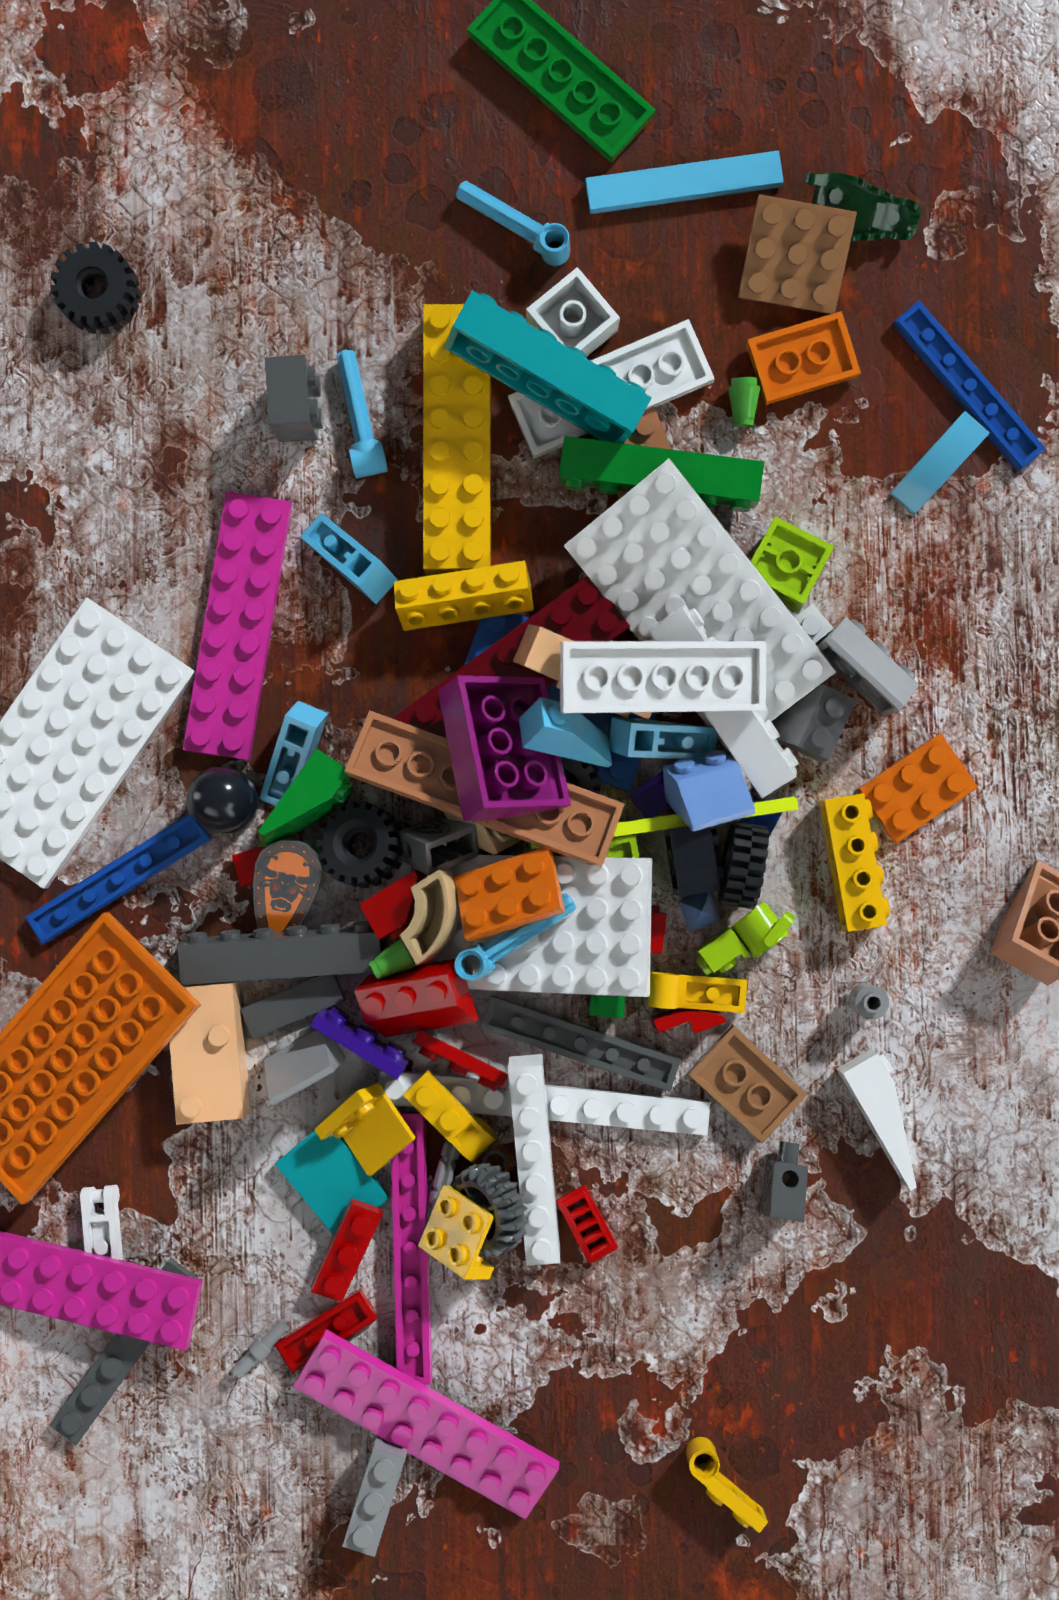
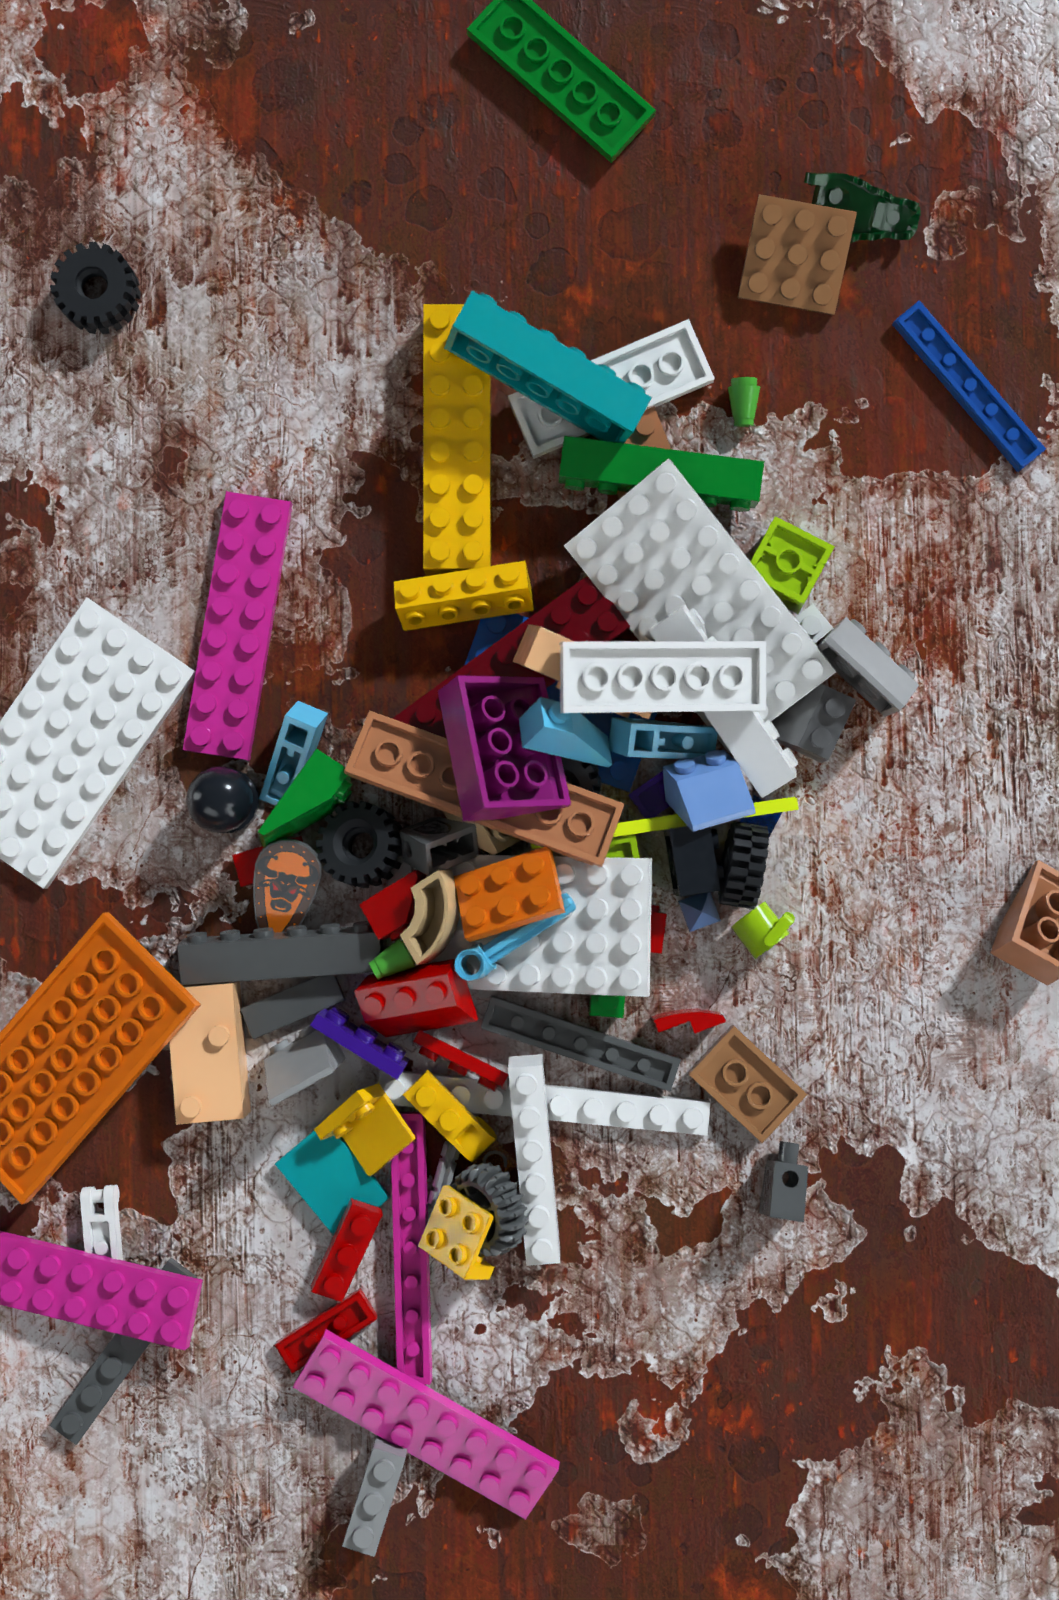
(117, 879): blue tile -> none
(260, 1349): light grey bar -> none
(292, 398): dark grey brick -> none
(349, 558): medium azure slope -> none
(367, 453): medium azure axle -> none
(519, 223): medium azure axle -> none
(574, 313): white brick -> none
(600, 1250): red slope -> none
(684, 182): medium azure tile -> none
(697, 992): yellow plate -> none
(720, 952): lime brick -> none
(720, 1488): yellow plate -> none
(803, 358): orange plate -> none
(853, 862): yellow brick -> none
(858, 1001): light grey brick -> none
(877, 1099): white slope -> none
(917, 788): orange plate -> none
(939, 462): medium azure slope -> none

